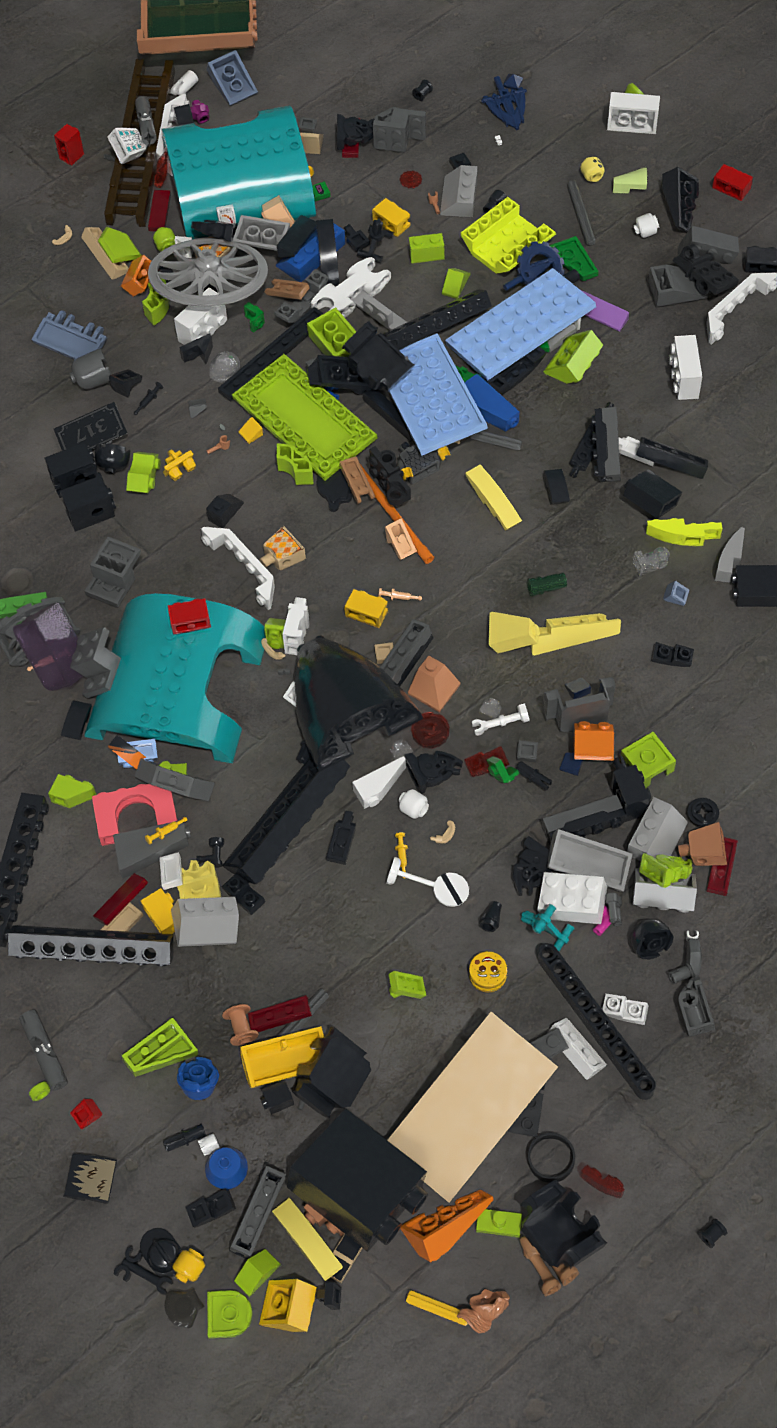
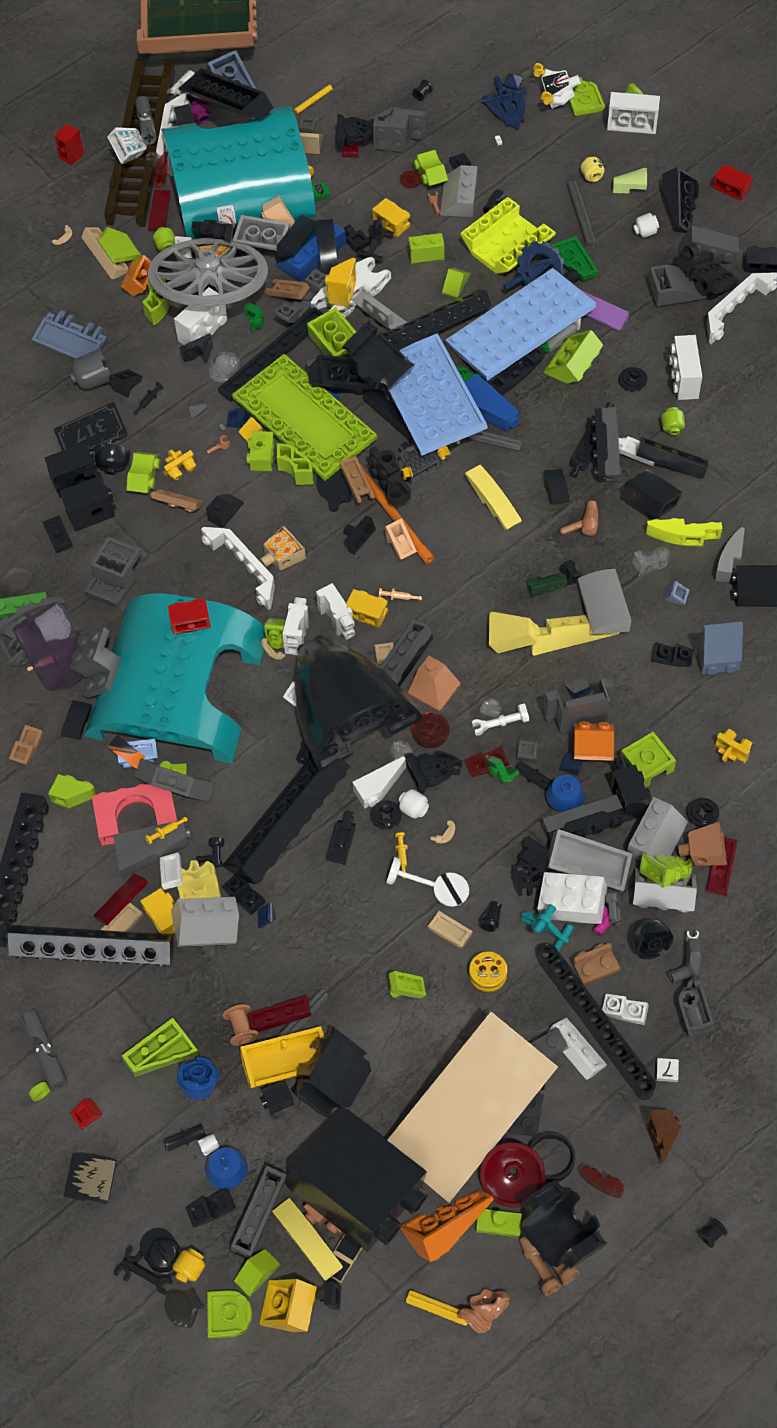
(27, 745): none -> medium nougat slope
(57, 534): none -> black plate
(175, 500): none -> medium nougat hinge
(227, 94): none -> black slope
(237, 418): none -> dark blue slope
(261, 451): none -> lime brick
(266, 915): none -> dark blue slope
(313, 99): none -> yellow bar
(341, 283): none -> yellow slope
(341, 617): none -> white hips
(358, 535): none -> black tile
(386, 807): none -> black gear
(430, 168): none -> lime brick
(450, 930): none -> tan tile
(510, 1188): none -> dark red dish
(557, 85): none -> torso
(565, 793): none -> blue cone
(570, 571): none -> black bush
(586, 99): none -> lime tile
(588, 524): none -> nougat piece
(595, 964): none -> medium nougat bracket
(604, 602): none -> light grey slope
(634, 373): none -> black gear
(663, 1131): none -> reddish brown slope
(667, 1070): none -> white tile
(673, 421): none -> lime head
(721, 648): none -> sand blue slope
(732, 749): none -> yellow hips

